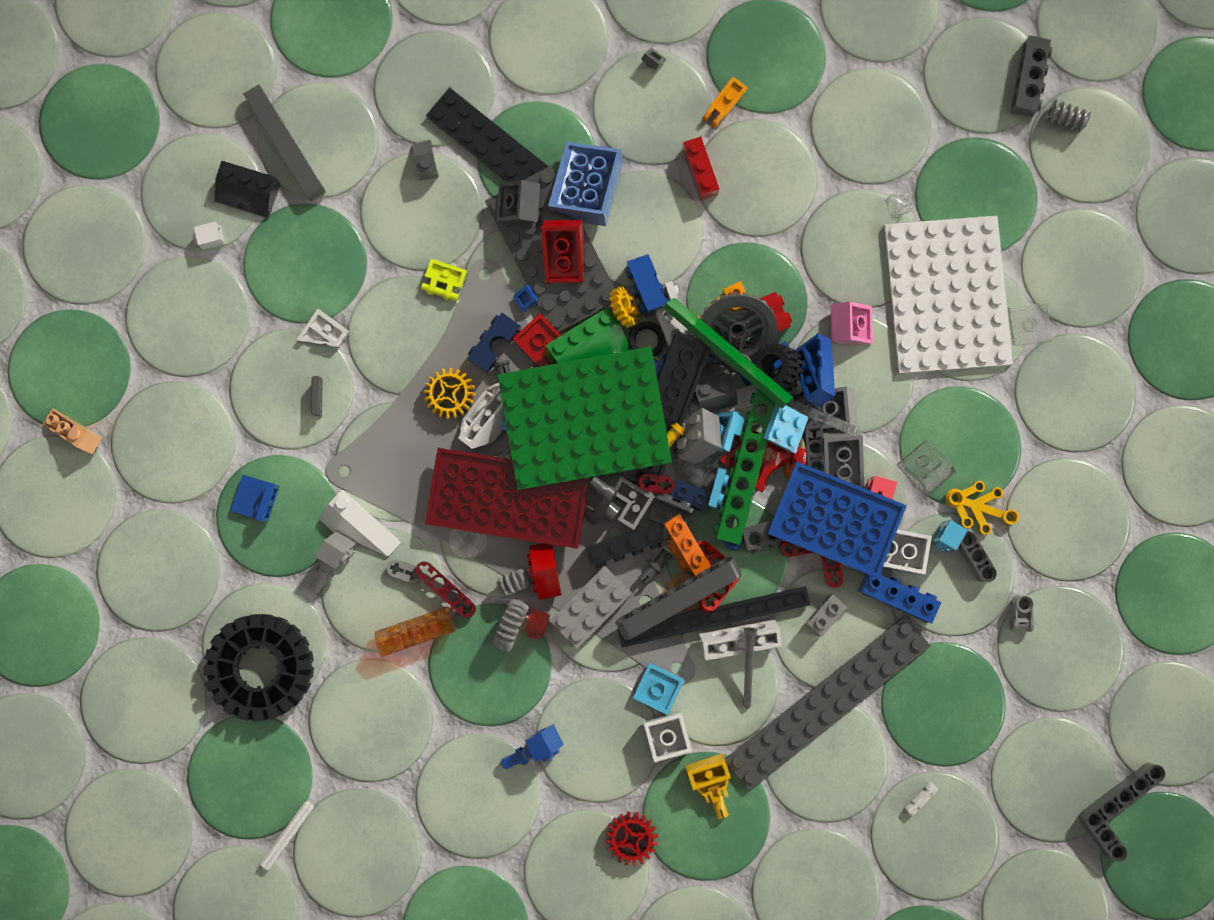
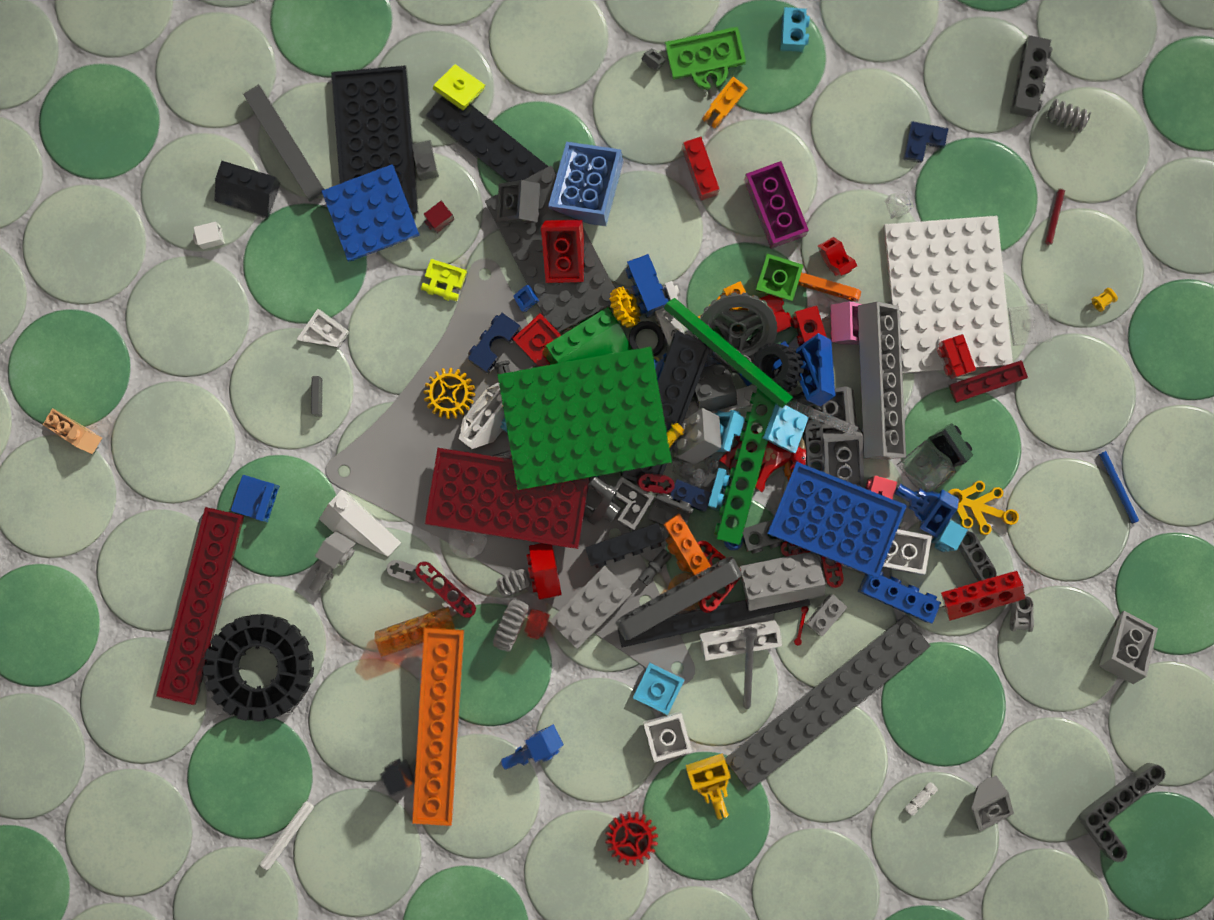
(200, 606): none -> dark red plate
(370, 213): none -> blue plate
(375, 125): none -> black plate
(397, 776): none -> black brick
(438, 217): none -> dark red brick
(438, 726): none -> orange plate
(458, 87): none -> neon yellow plate
(706, 56): none -> bright green plate
(776, 204): none -> magenta brick
(779, 277): none -> bright green slope
(782, 580): none -> light grey brick
(791, 29): none -> medium azure brick
(797, 641): none -> red hinge
(811, 317): none -> red brick
(829, 287): none -> orange beam
(836, 257): none -> red brick
(881, 381): none -> light grey brick
(922, 135): none -> dark blue plate
(930, 507): none -> blue brick
(952, 445): none -> black slope
(956, 357): none -> red brick
(983, 595): none -> red brick
(988, 381): none -> dark red plate
(991, 803): none -> light grey slope
(1055, 216): none -> dark red bar
(1104, 299): none -> yellow bush
(1119, 487): none -> blue bar
(1129, 648): none -> light grey slope

